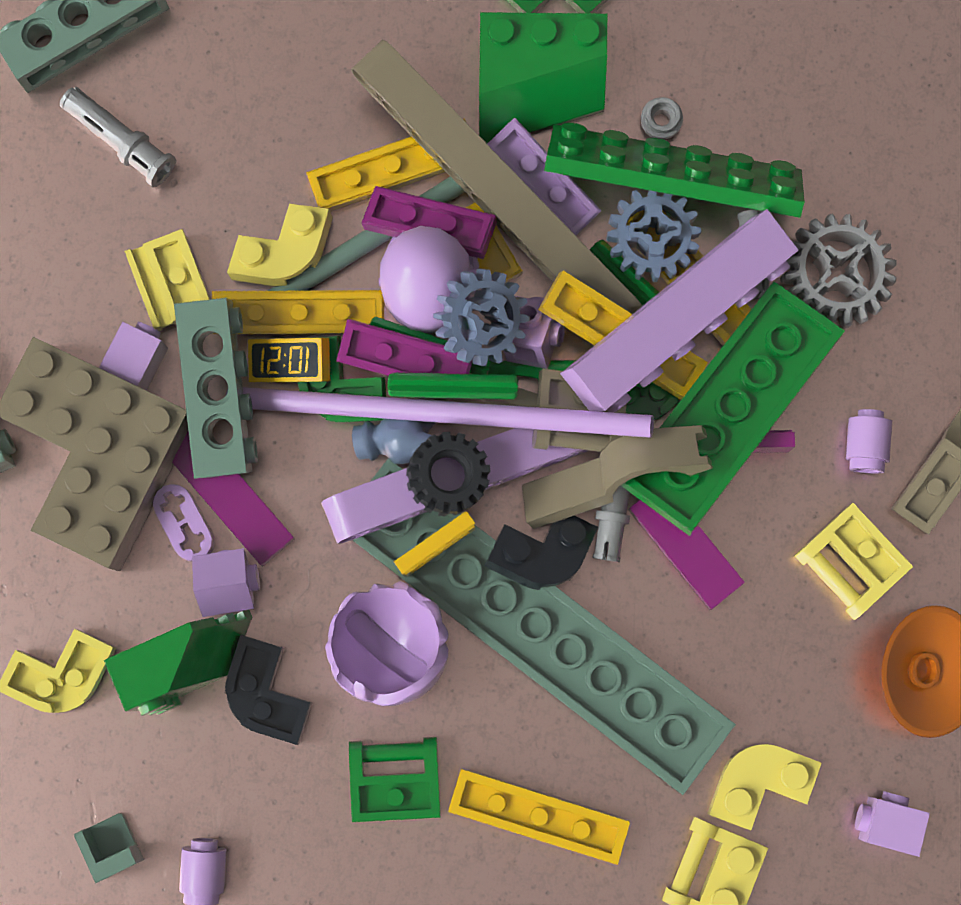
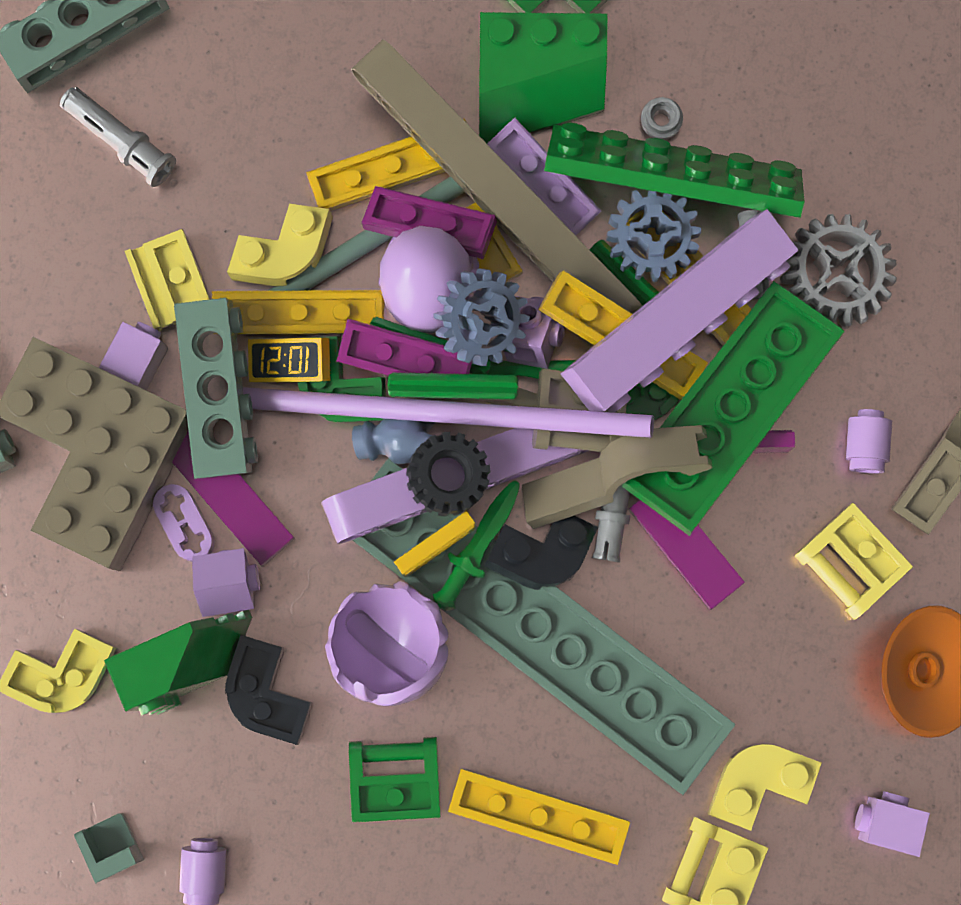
(468, 561): none -> green sword

